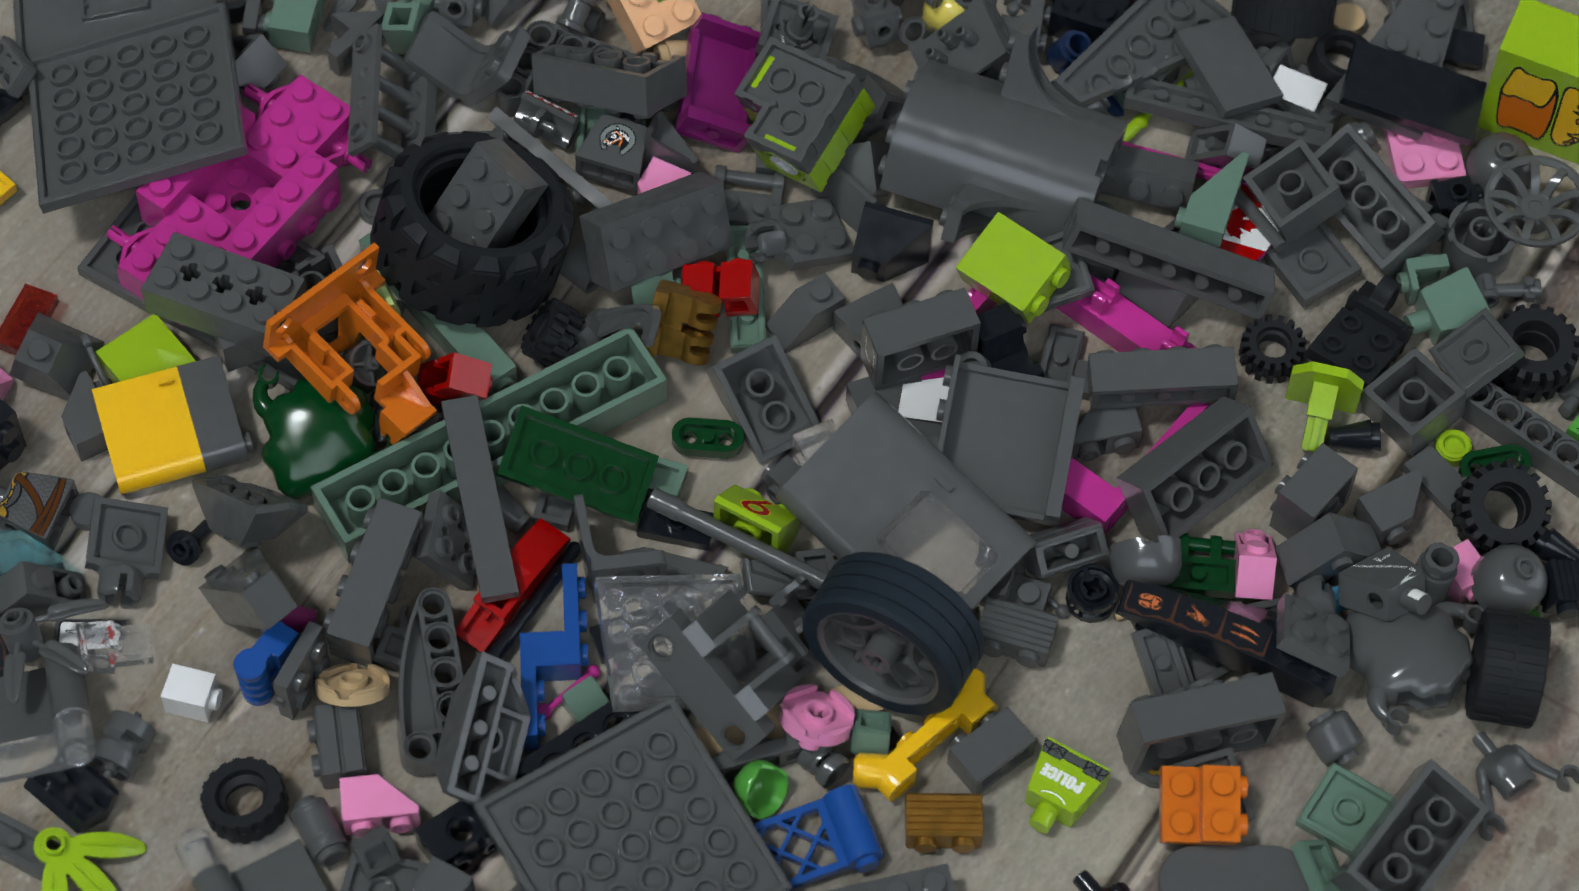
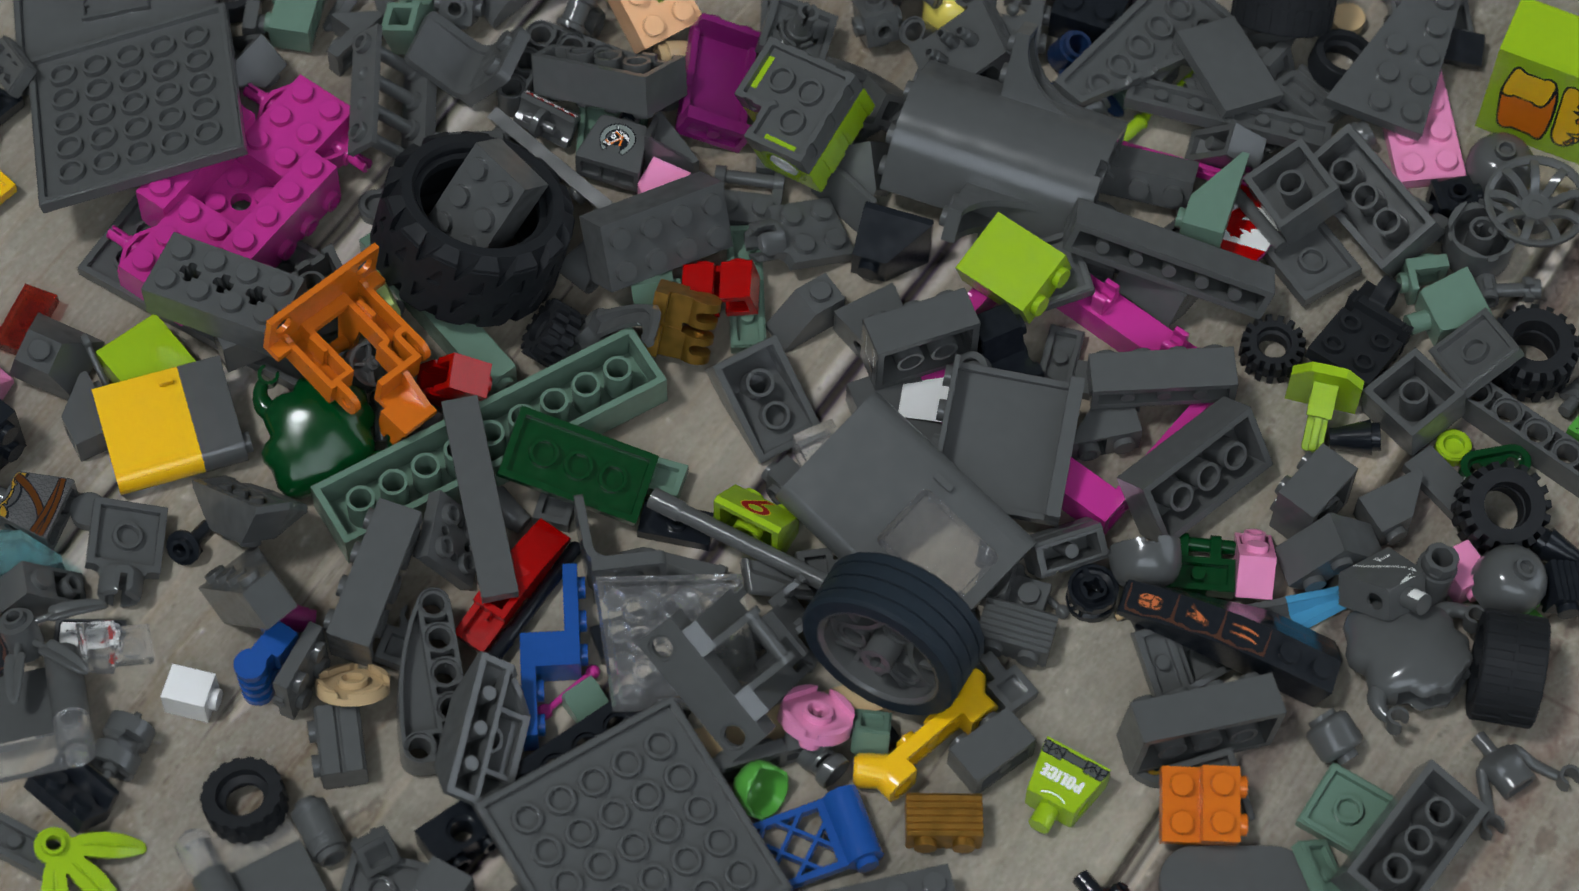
(374, 802): bright pink slope -> none
(708, 436): dark green plate -> none
(1006, 687): none -> dark grey plate
(1299, 87): white sticker -> none
(1312, 628): dark grey plate -> none
(1413, 92): black tile -> none

